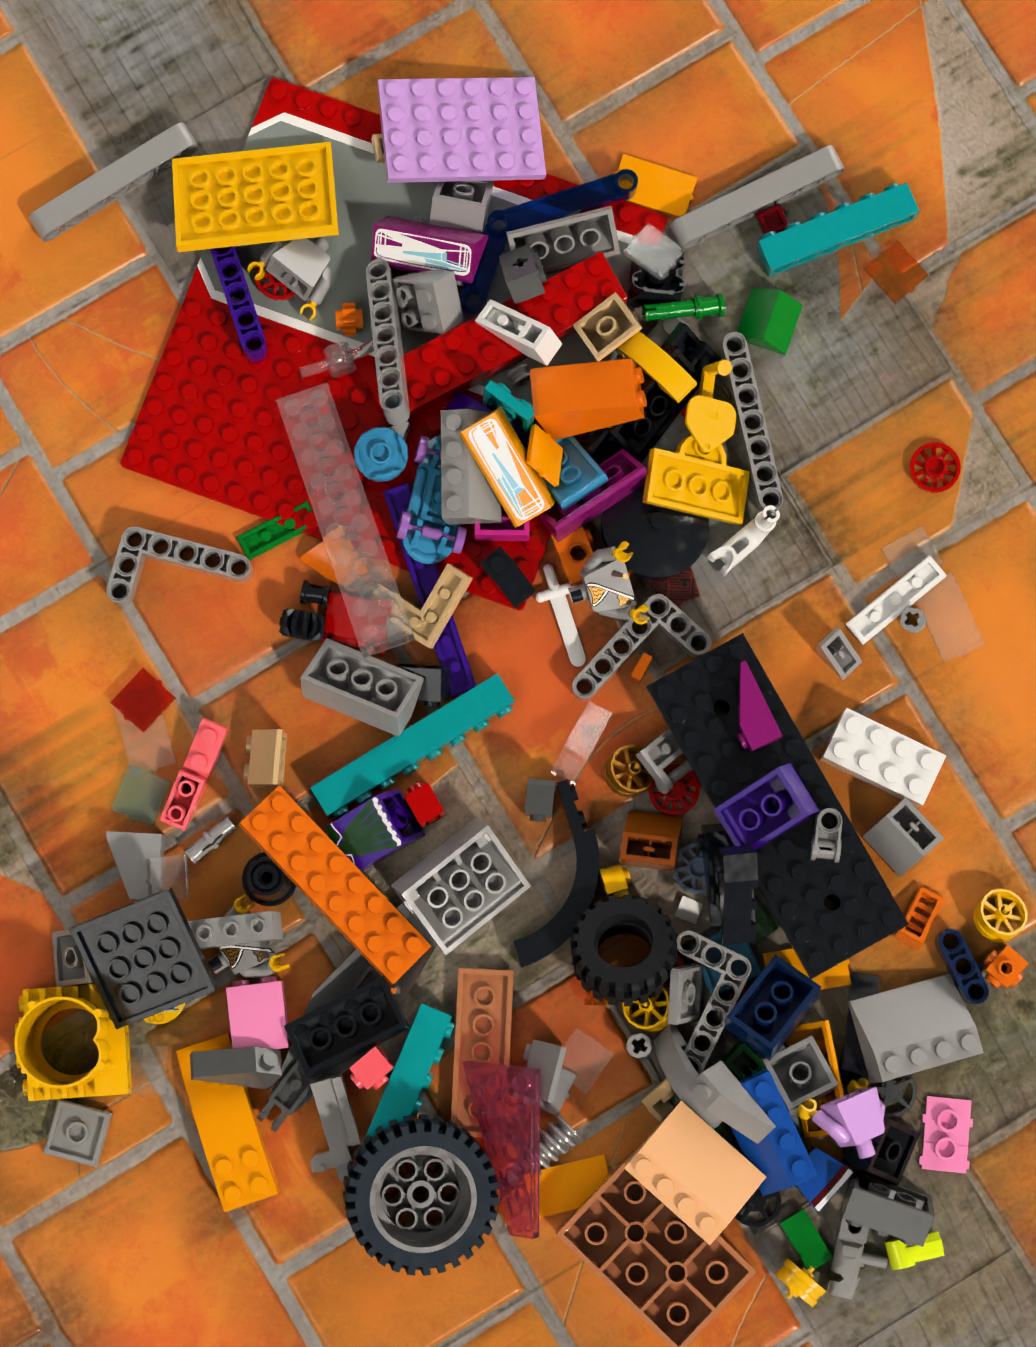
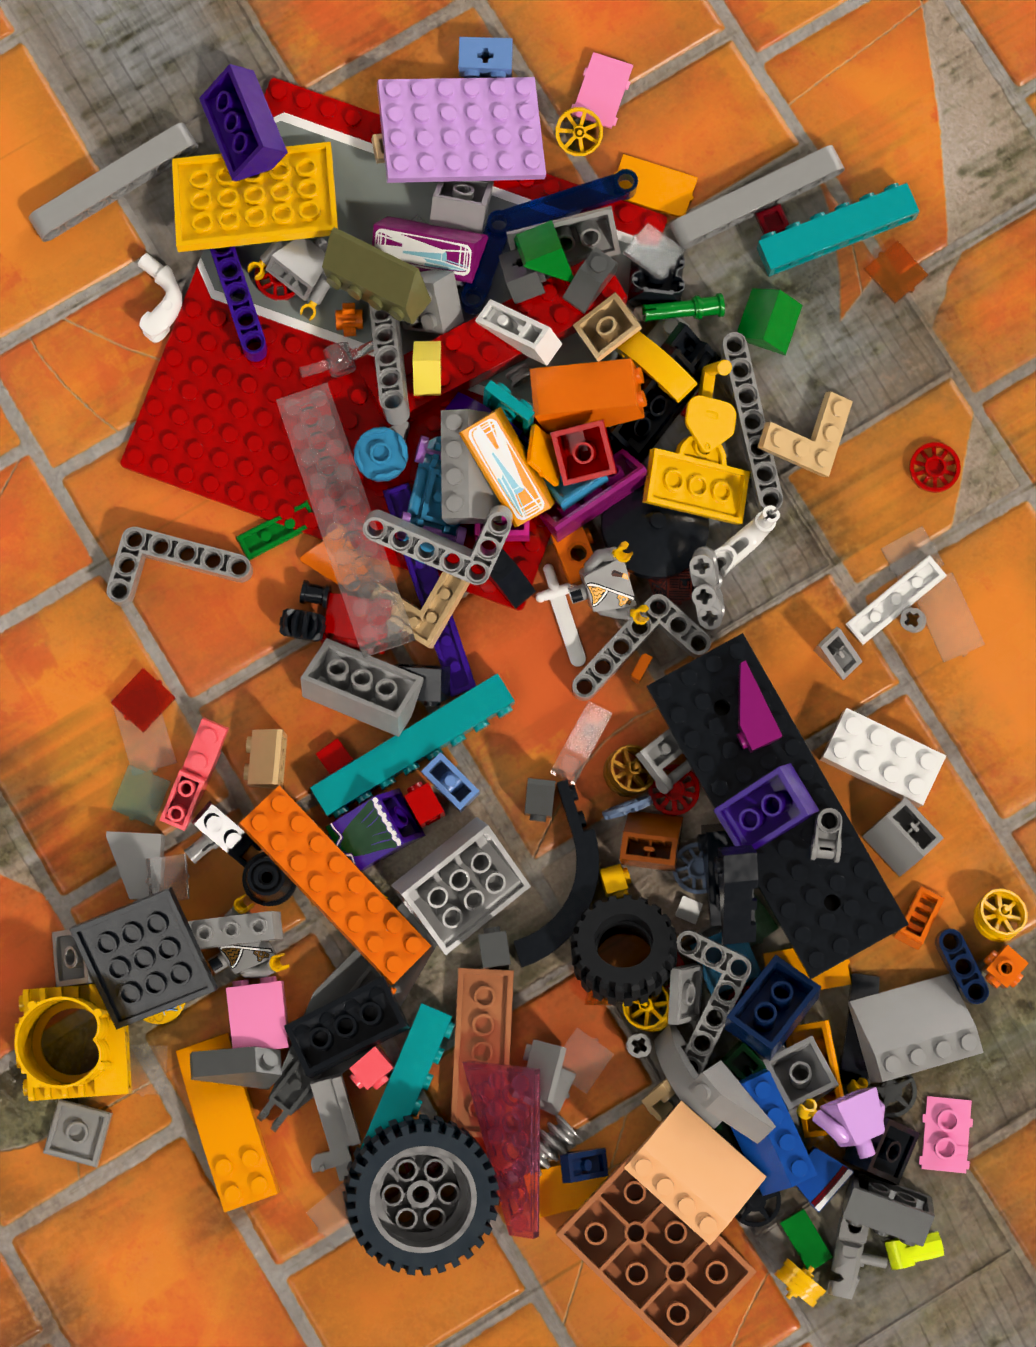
(158, 322): none -> white piece
(224, 832): none -> hinge
(242, 123): none -> dark purple slope
(331, 1217): none -> clear piece
(334, 756): none -> red tile
(375, 277): none -> olive slope
(427, 368): none -> light yellow slope
(442, 545): none -> light grey beam
(450, 782): none -> medium blue brick
(474, 49): none -> medium blue brick
(494, 948): none -> dark grey brick
(543, 251): none -> green slope
(579, 131): none -> yellow wheel
(583, 452): none -> red slope
(583, 1165): none -> dark blue slope
(590, 280): none -> dark grey slope
(603, 89): none -> bright pink piece
(627, 807): none -> sand blue wheel
(707, 589): none -> light grey axle
(814, 453): none -> tan plate

